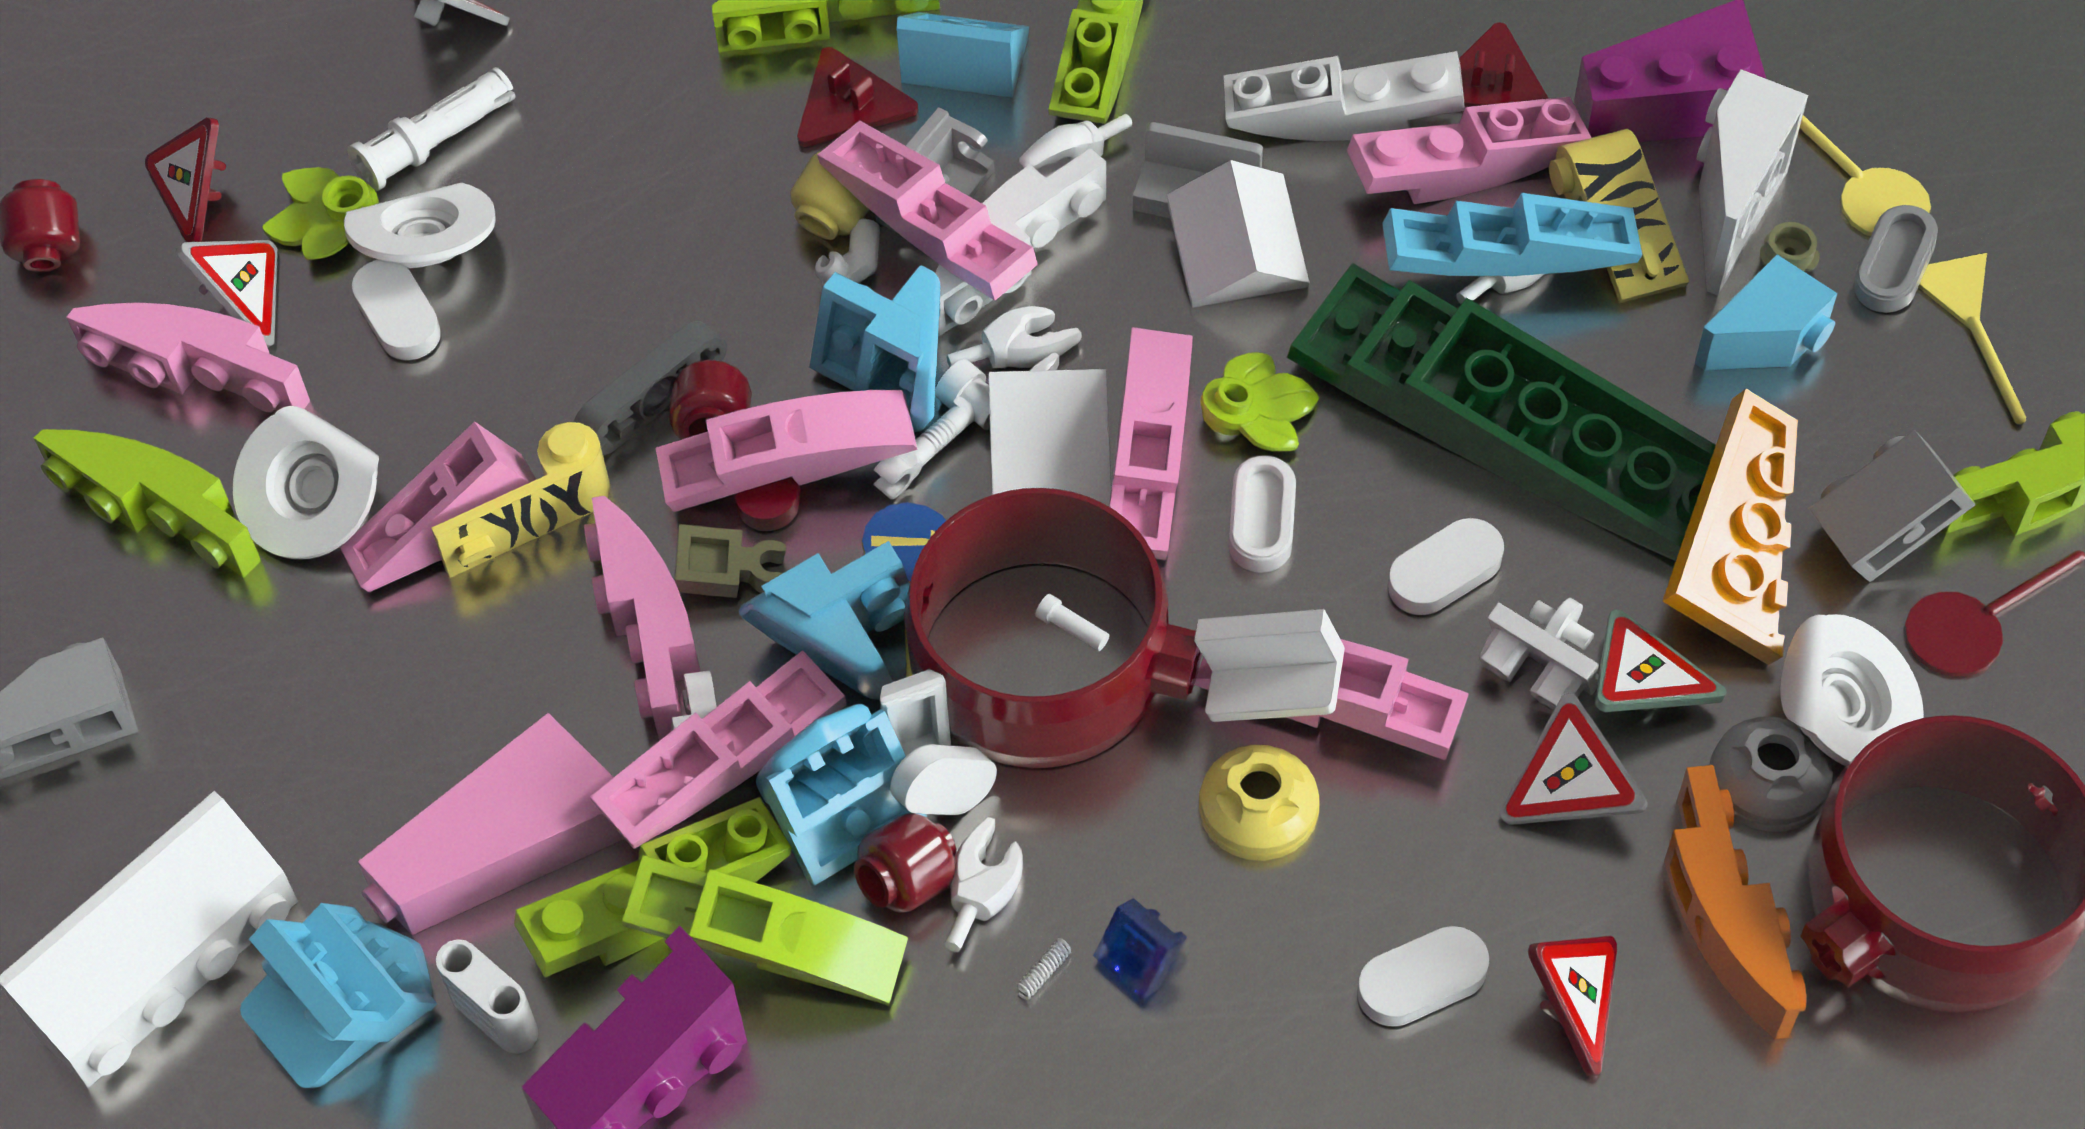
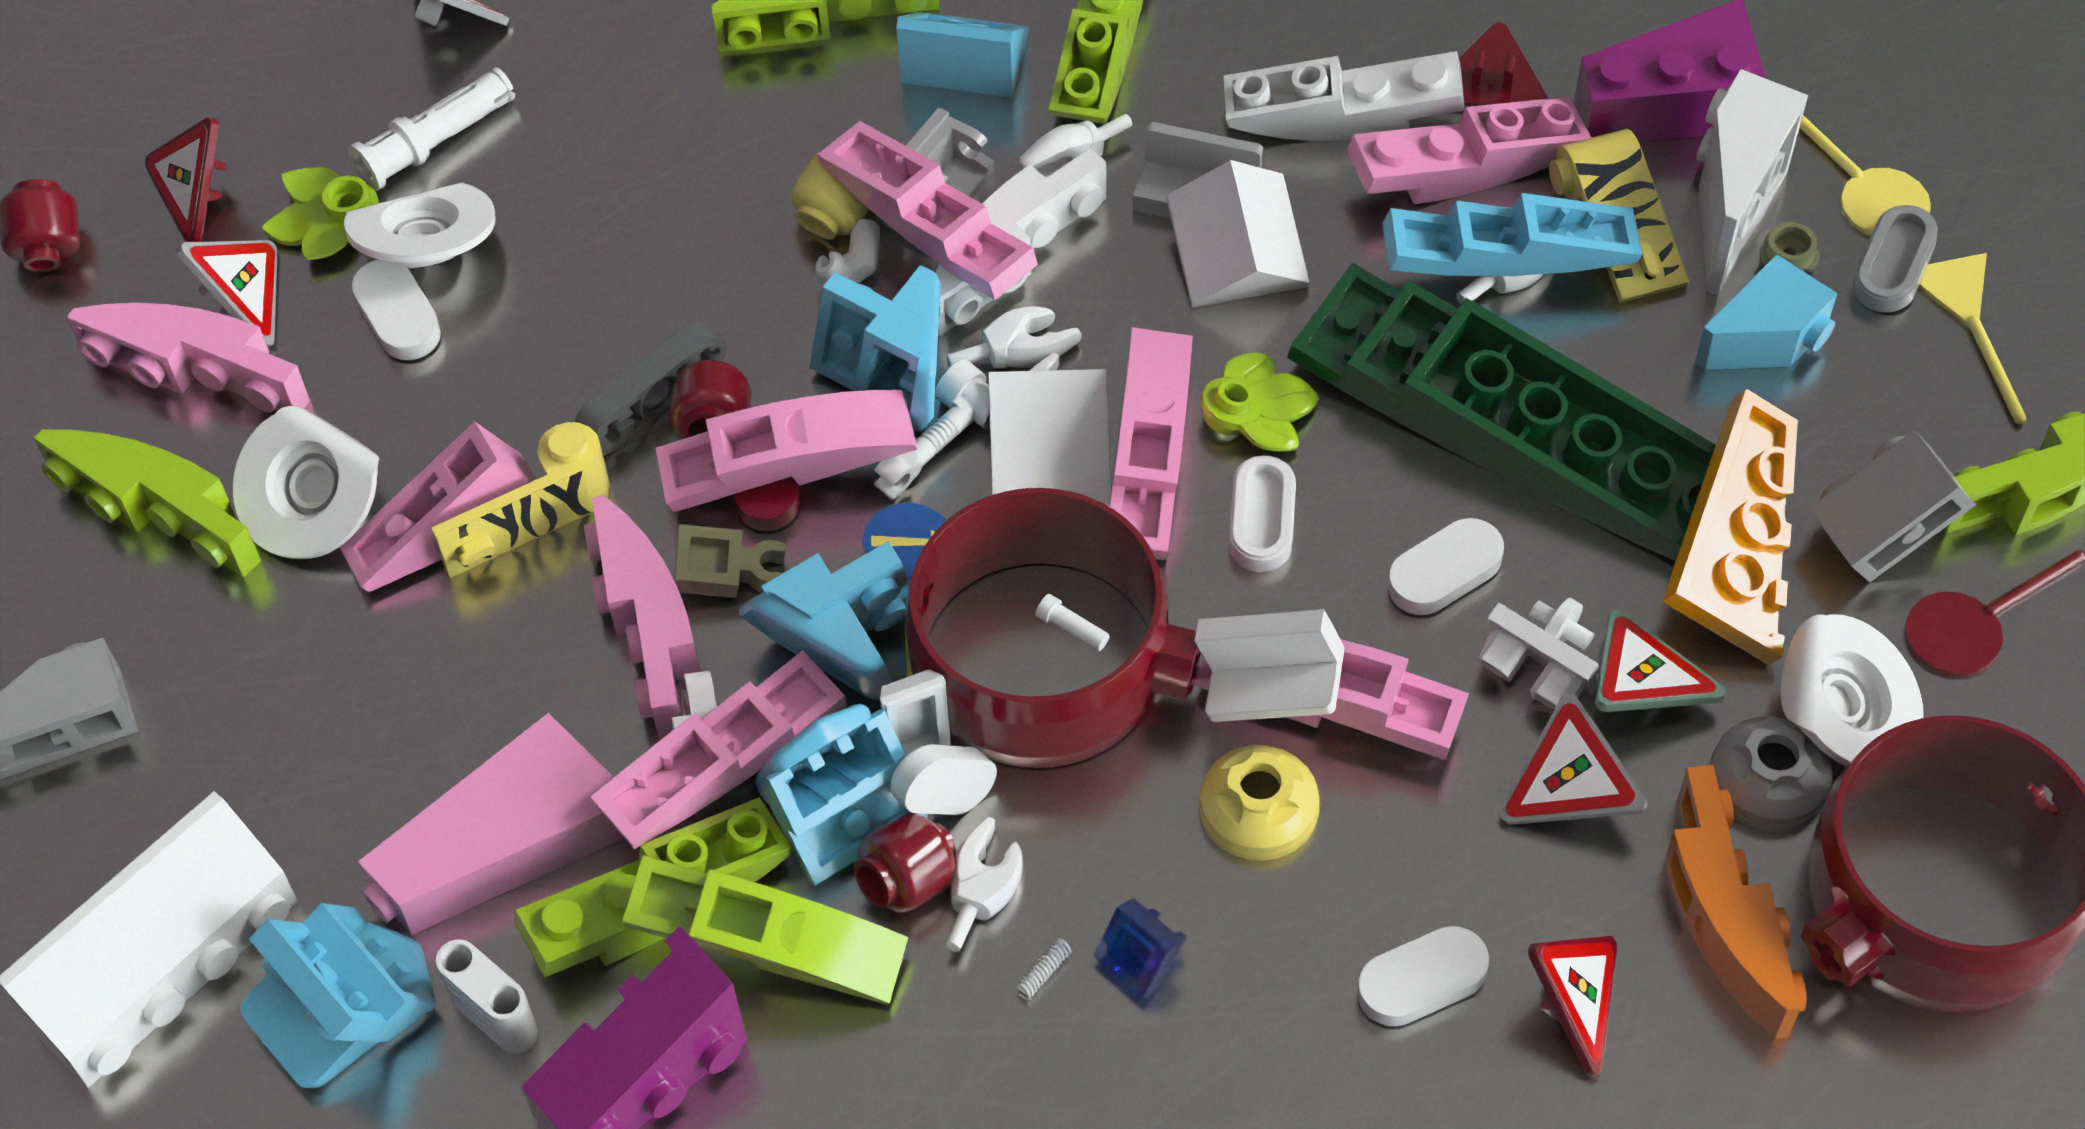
(848, 94): dark red piece -> none

